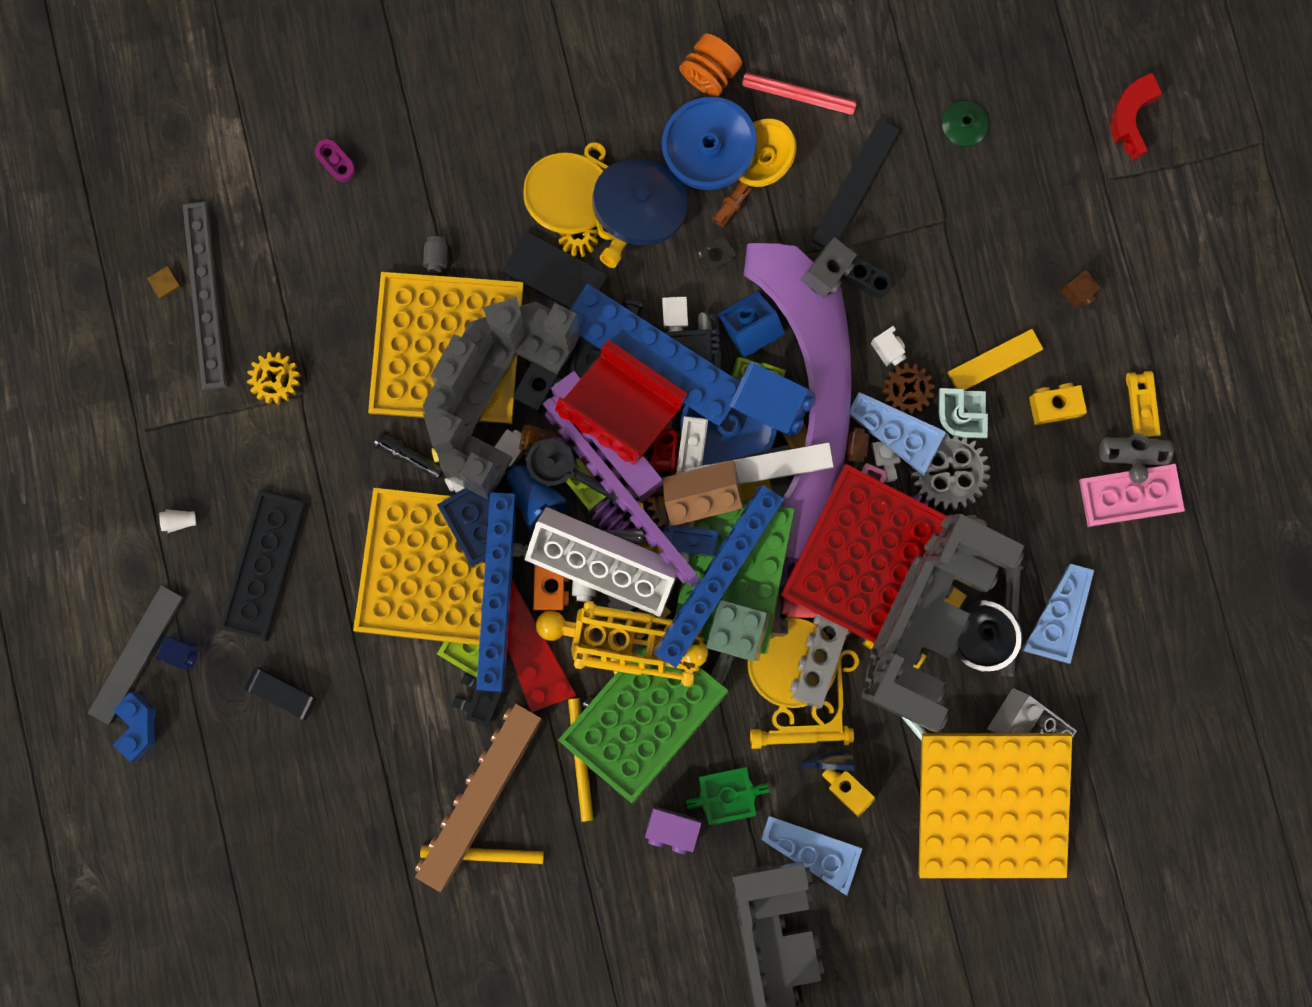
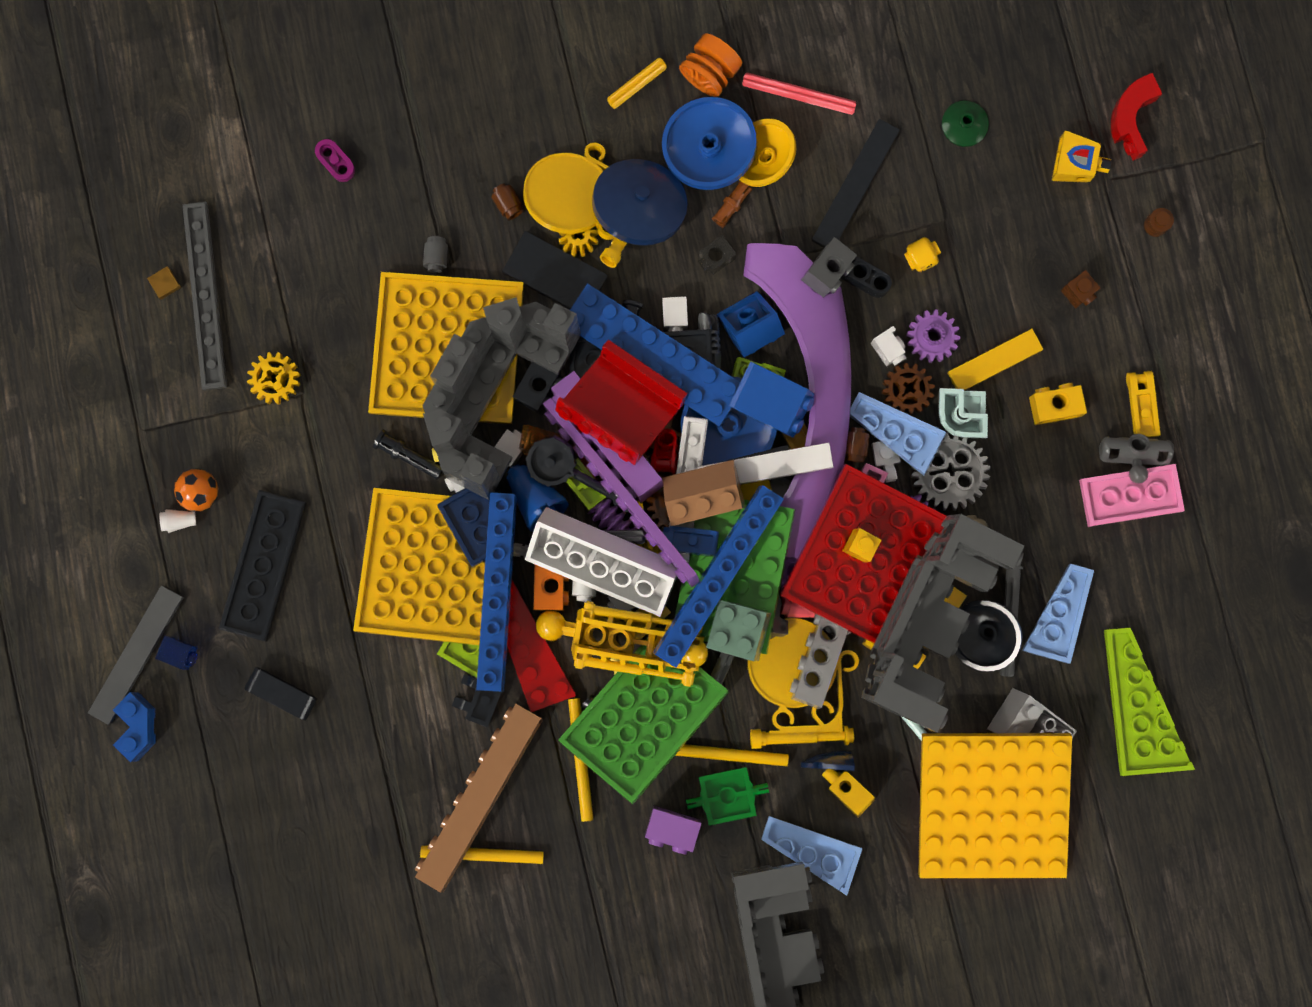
(196, 490): none -> orange piece
(507, 201): none -> reddish brown brick
(636, 83): none -> yellow axle
(733, 755): none -> yellow piece
(862, 545): none -> yellow brick
(922, 254): none -> yellow head
(927, 347): none -> medium lavender gear
(1078, 159): none -> yellow torso
(1141, 719): none -> lime wing
(1158, 222): none -> reddish brown brick

